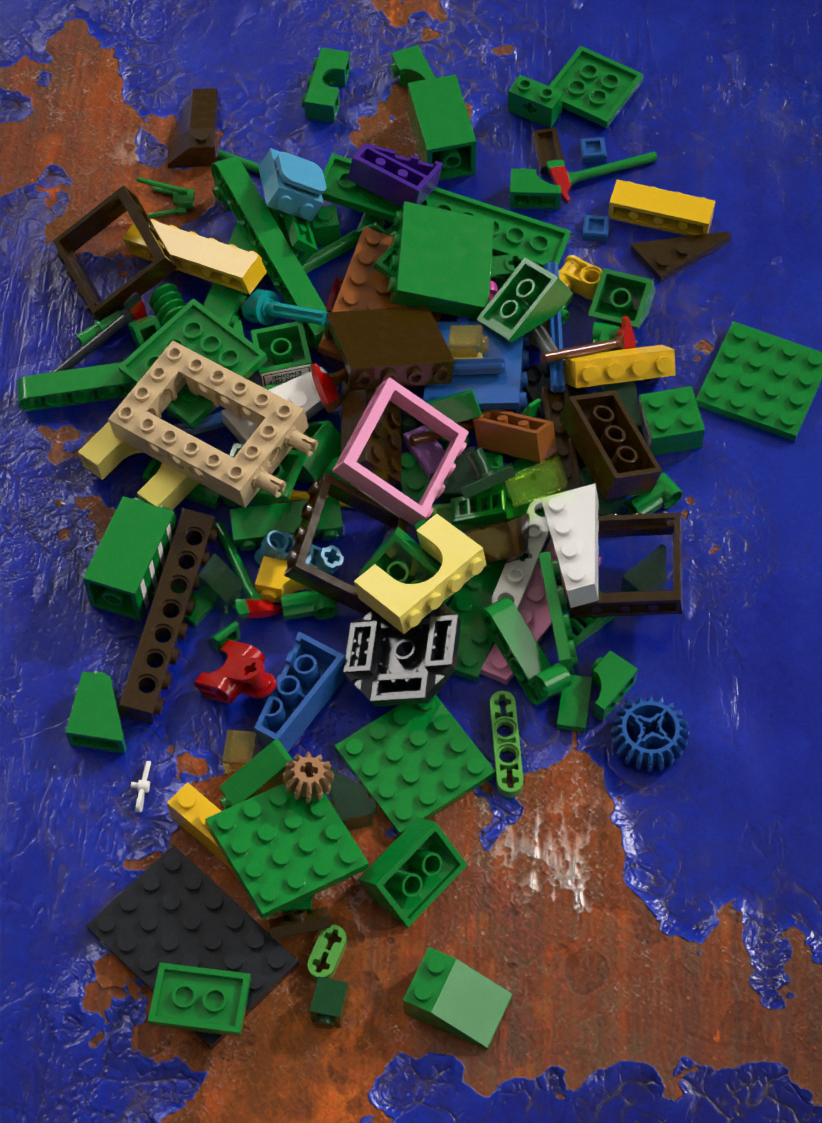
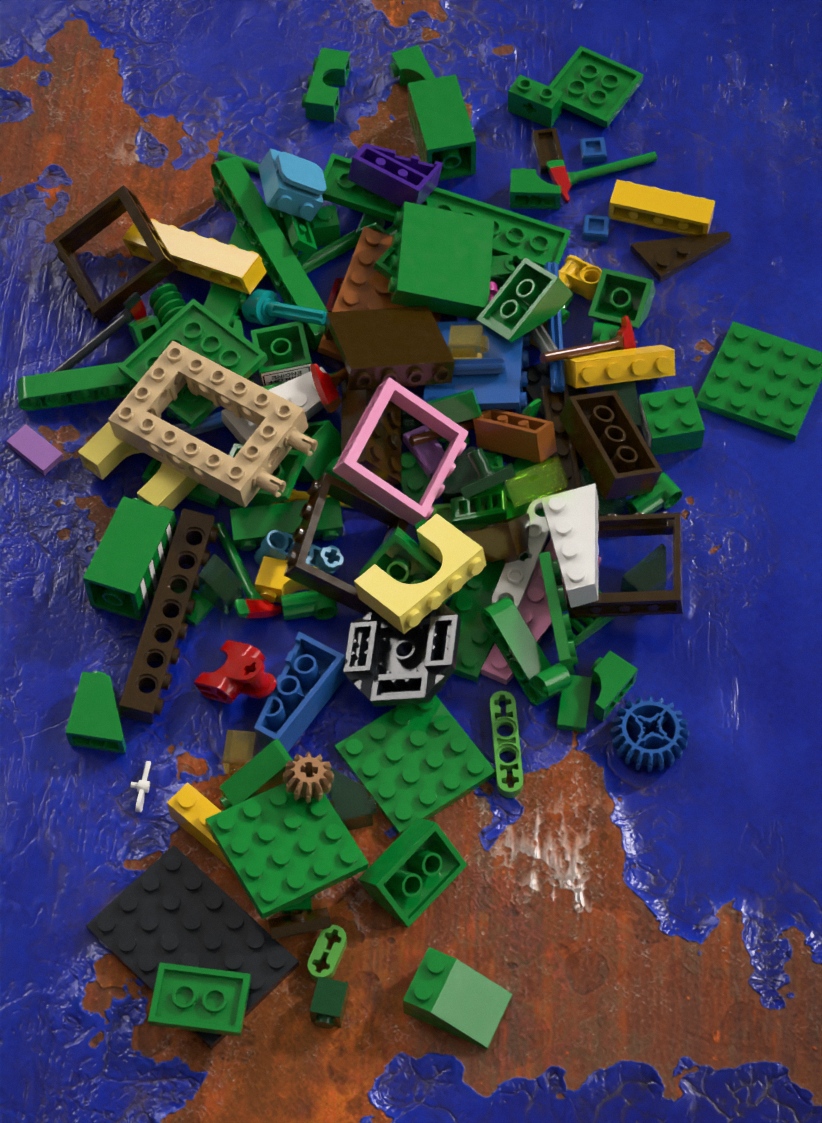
(35, 449): none -> medium lavender tile
(86, 335): green axle -> none
(182, 197): green plant -> none
(196, 132): dark brown wedge -> none
(228, 632): green slope -> none

